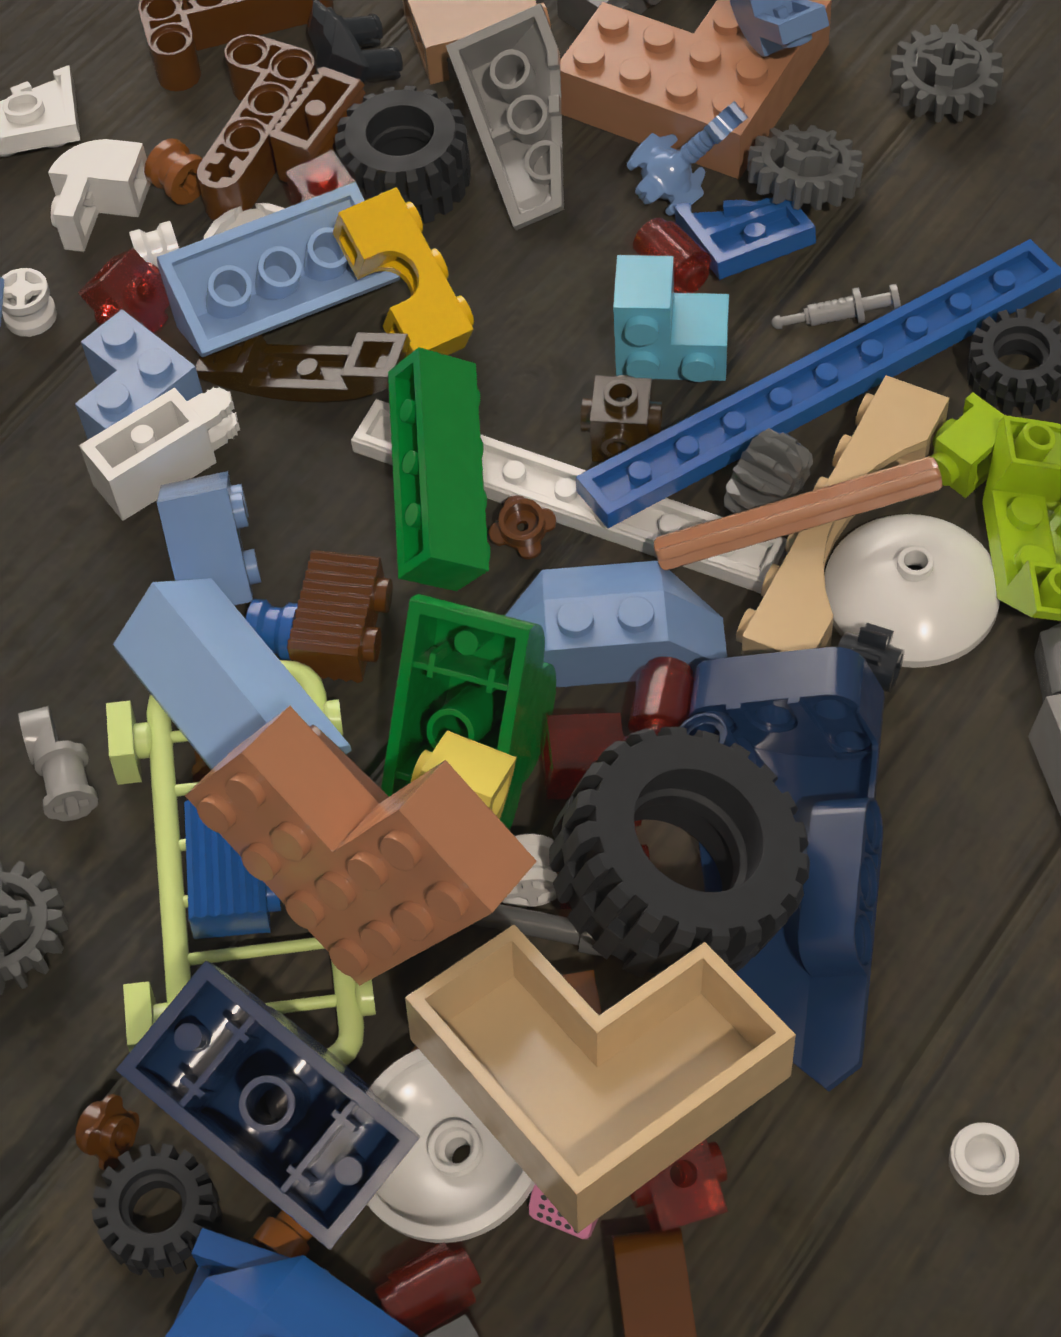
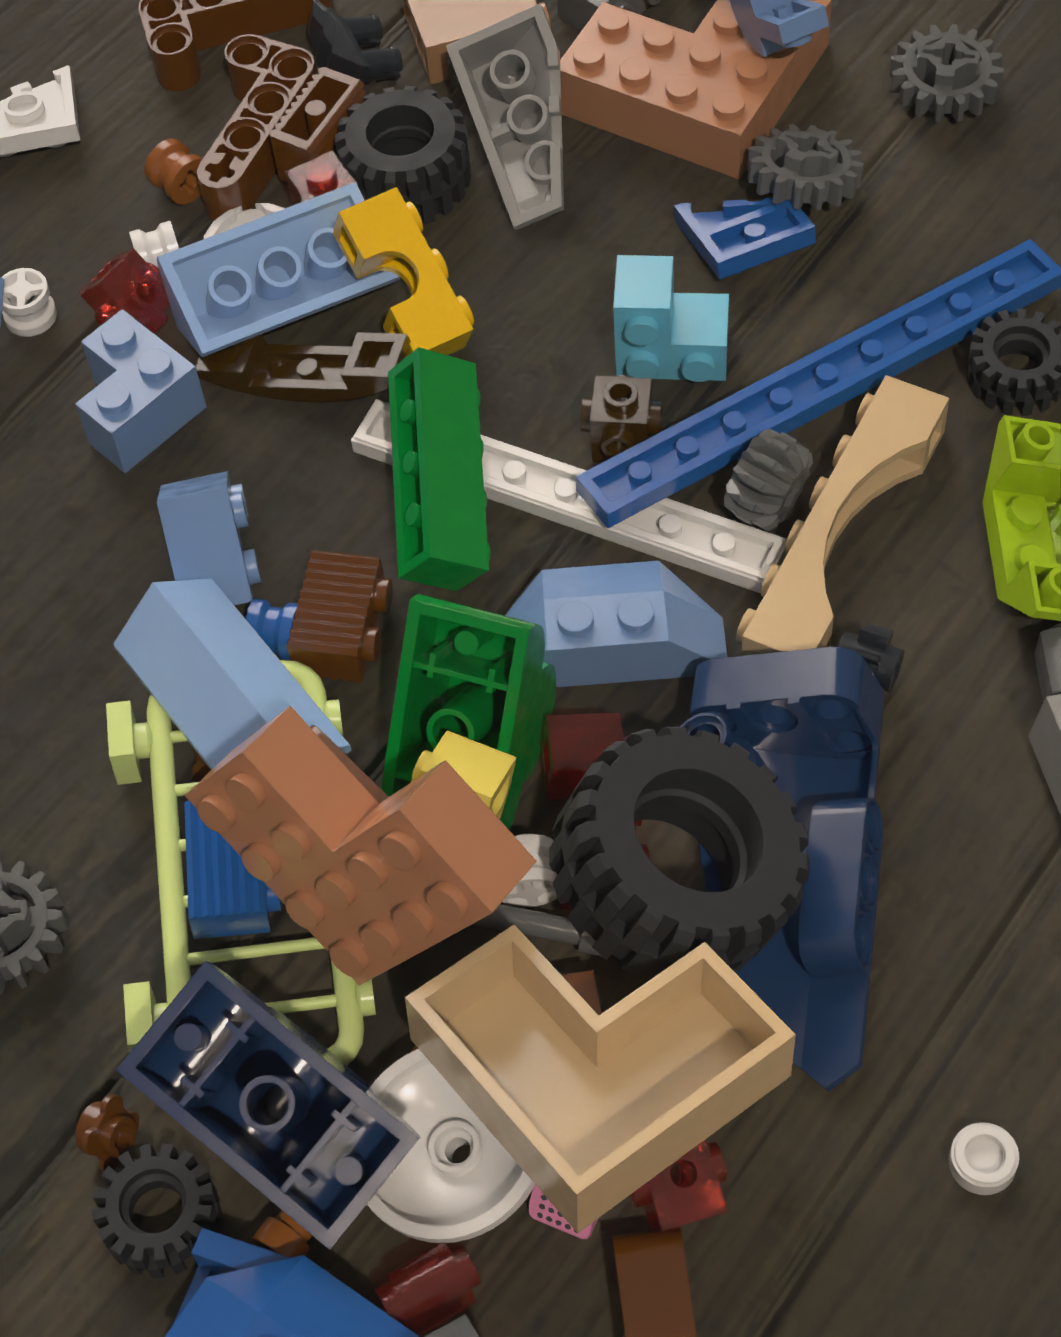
(60, 765): light grey connector -> none
(95, 180): white brick -> none
(158, 446): white hinge -> none
(518, 511): reddish brown plate -> none
(661, 695): clear red brick -> none
(668, 239): clear red brick -> none
(669, 171): medium blue piece -> none
(798, 513): nougat axle -> none
(839, 309): light grey piece -> none
(931, 610): white dish -> none
(967, 445): lime brick -> none

